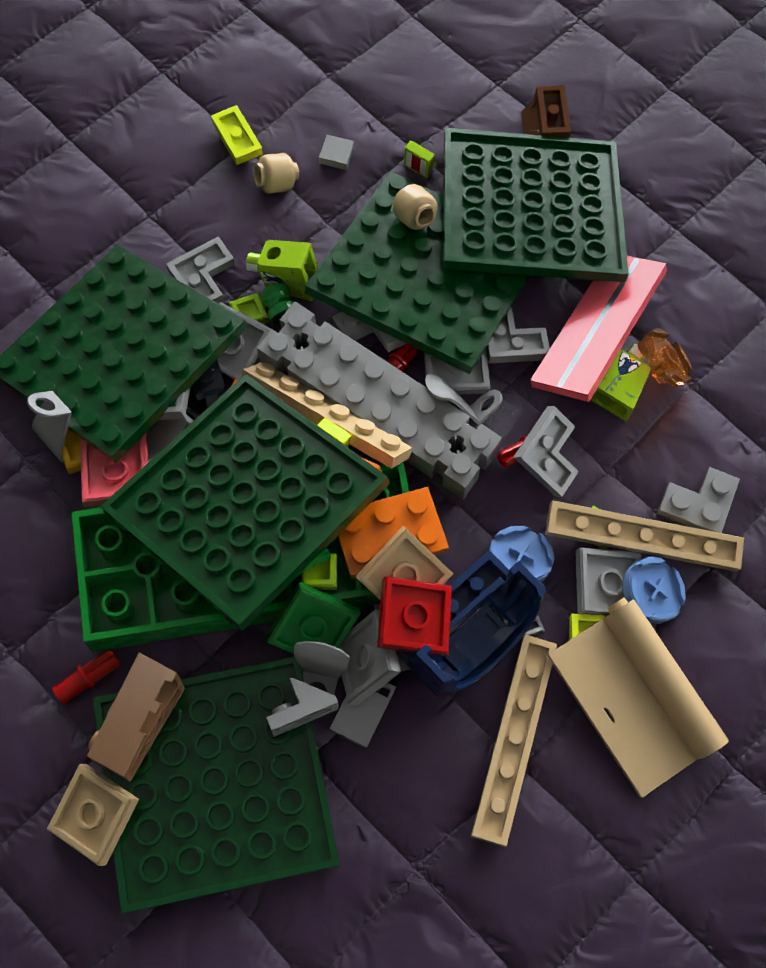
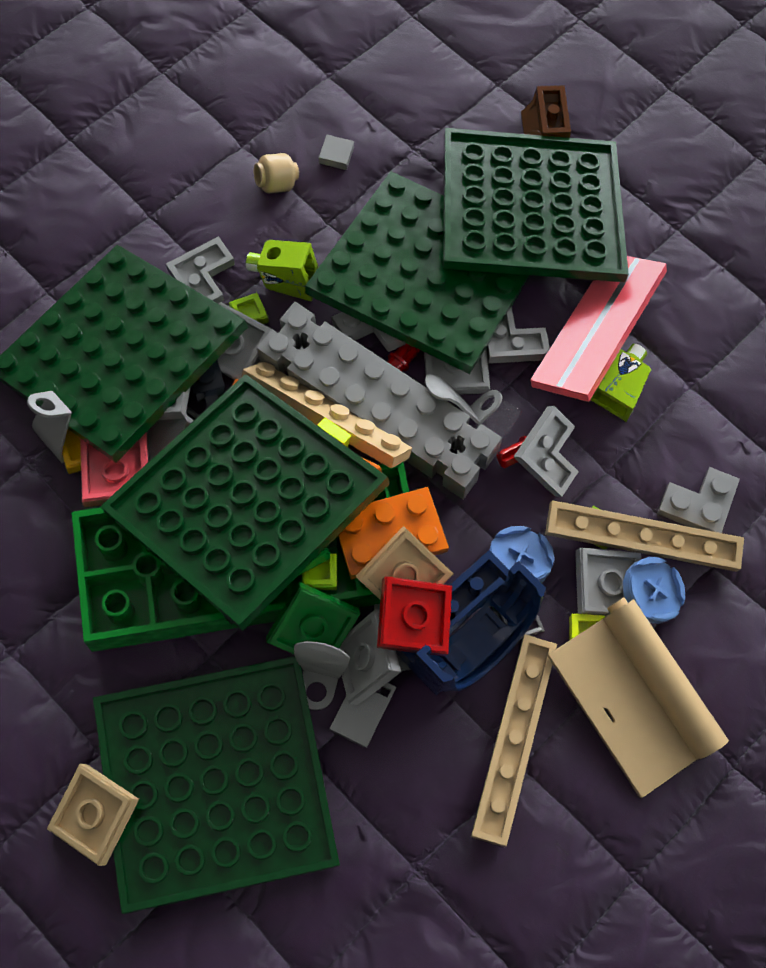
(86, 676): red axle -> none
(136, 717): medium nougat wedge -> none
(236, 135): neon yellow plate -> none
(277, 301): green wheel -> none
(311, 705): light grey slope -> none
(415, 207): tan head -> none
(418, 159): lime tile -> none
(667, 360): clear orange plate -> none

